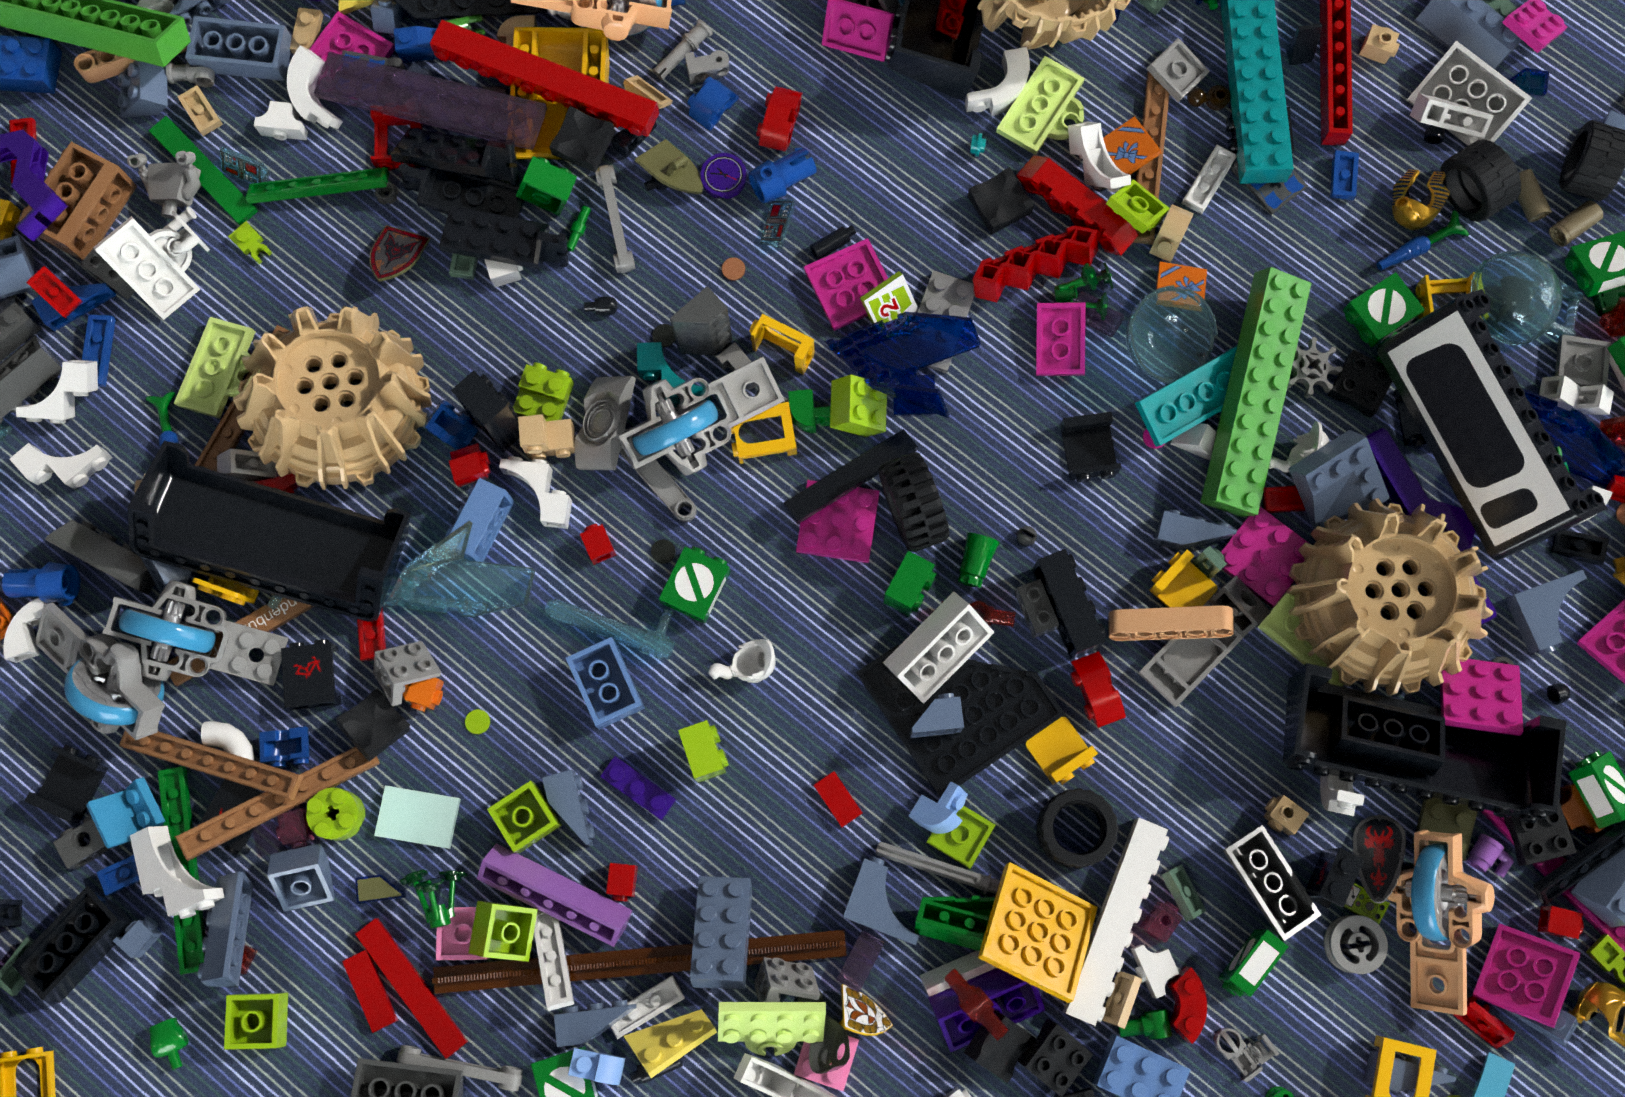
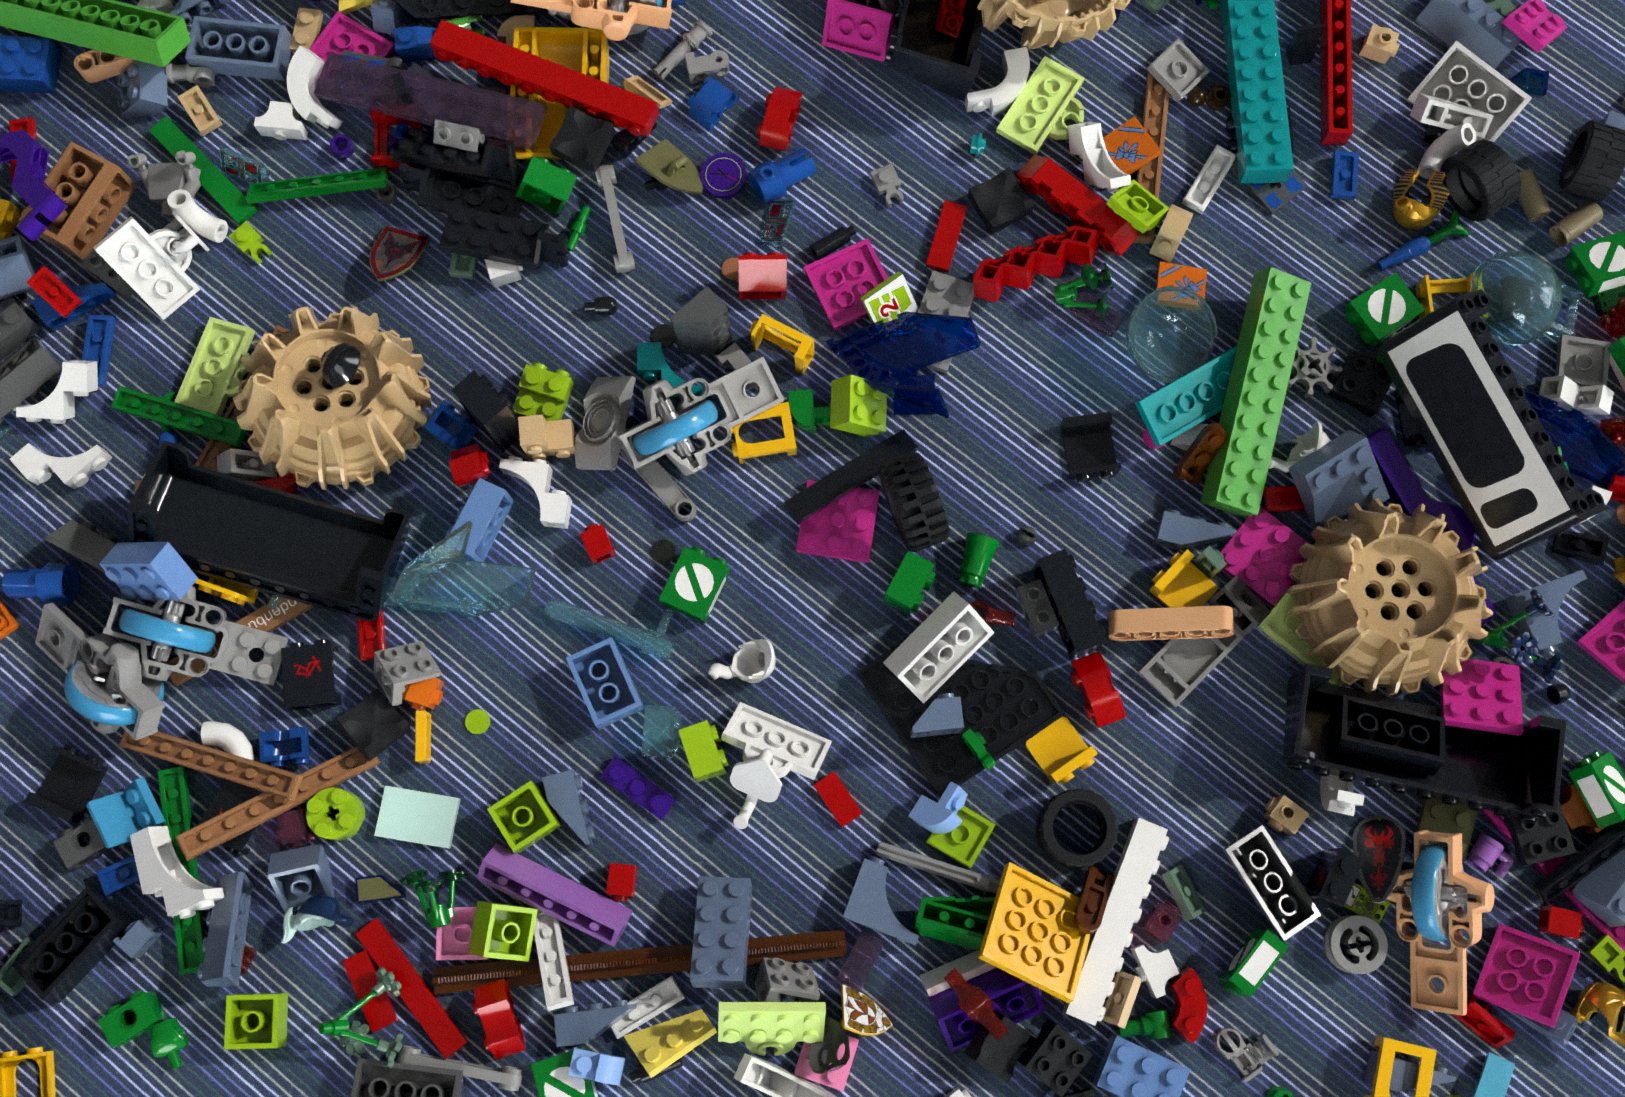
(20, 635): white brick -> none
(116, 1022): none -> green brick
(148, 571): none -> medium blue brick
(178, 416): none -> green tile
(196, 218): none -> white cylinder
(314, 912): none -> hair
(340, 364): none -> black piece
(342, 146): none -> dark purple tile
(356, 1035): none -> sand green plant
(397, 135): none -> clear blue tile
(402, 89): none -> black tile
(423, 737): none -> yellow tile
(457, 136): none -> light grey hinge
(501, 1027): none -> red brick
(660, 732): none -> clear light blue brick
(762, 276): none -> slope
(769, 753): none -> white plate
(887, 182): none -> light grey plate
(946, 236): none -> red tile
(976, 744): none -> green plate
(1060, 339): dark pink plate -> none
(1092, 900): none -> reddish brown plate
(1200, 453): none -> reddish brown plate
(1445, 147): none -> white cylinder
(1522, 646): none -> dark blue plant

